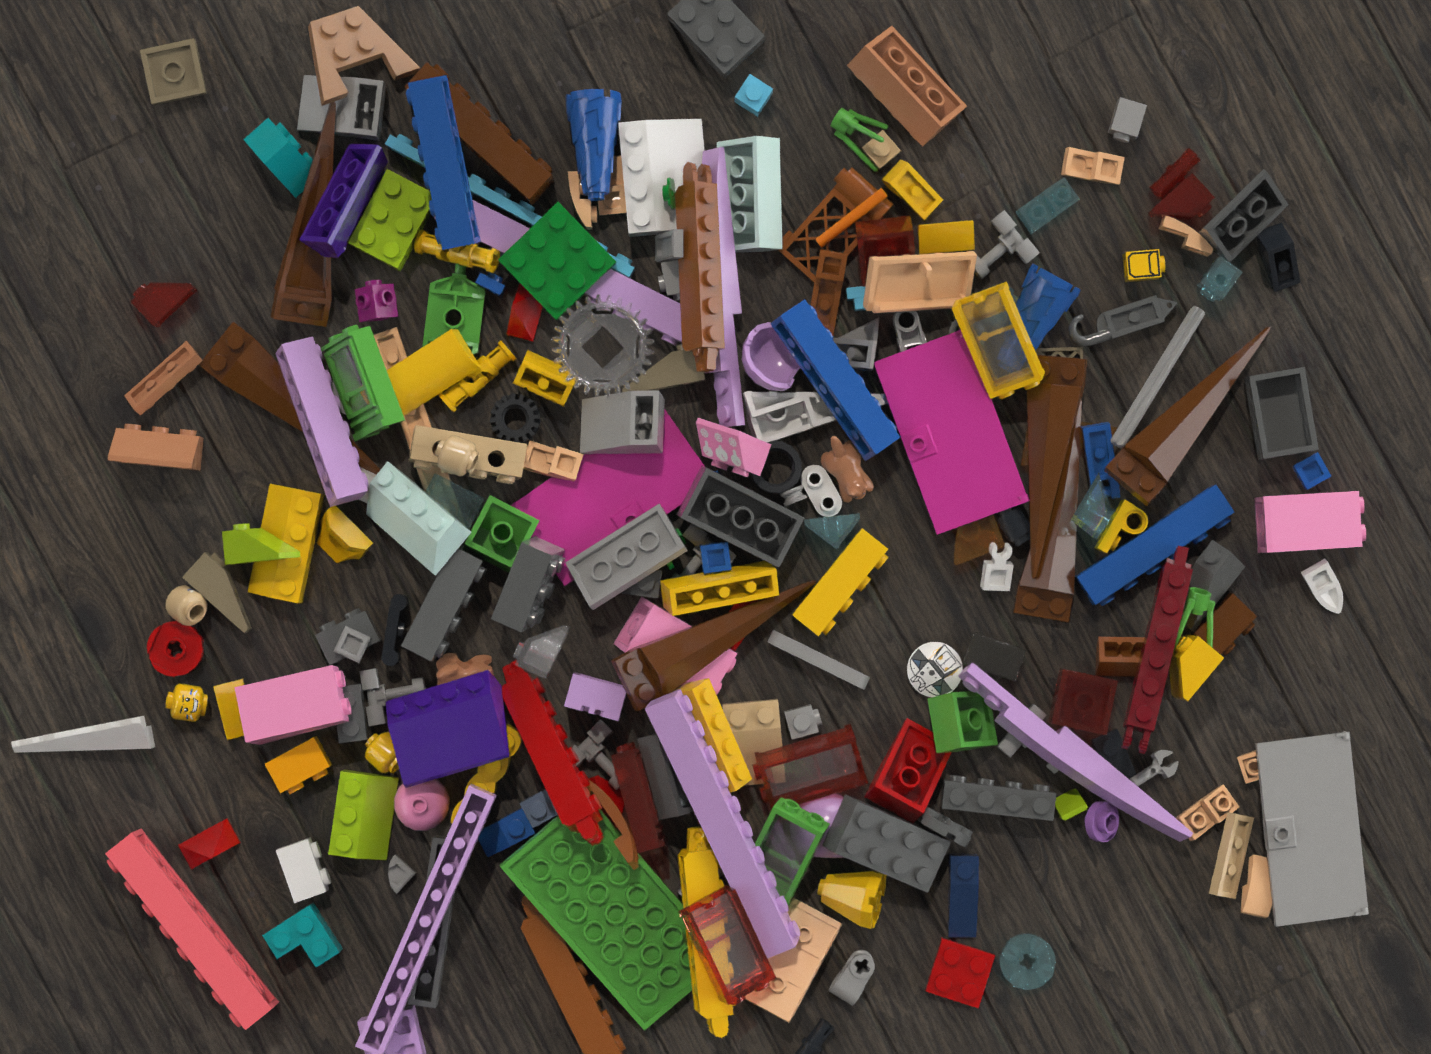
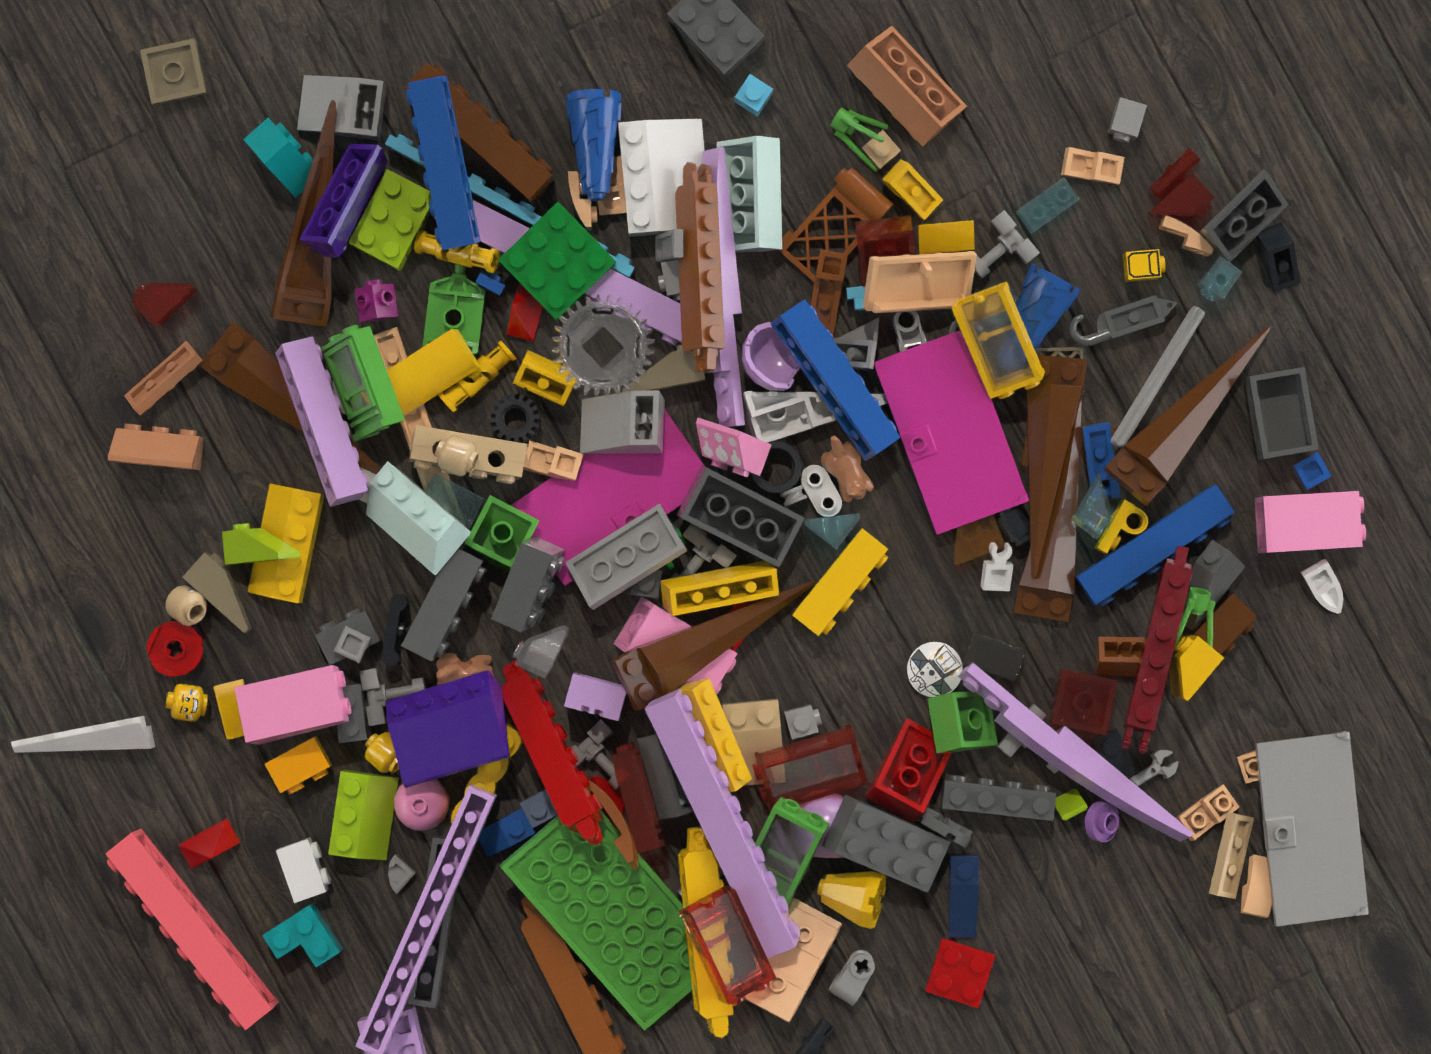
(341, 537): yellow slope -> none
(349, 41): medium nougat wing -> none
(669, 193): green plant -> none
(715, 557): blue plate -> none
(818, 659): light grey beam -> none
(851, 217): orange bar -> none
(1013, 953): clear light blue plate -> none

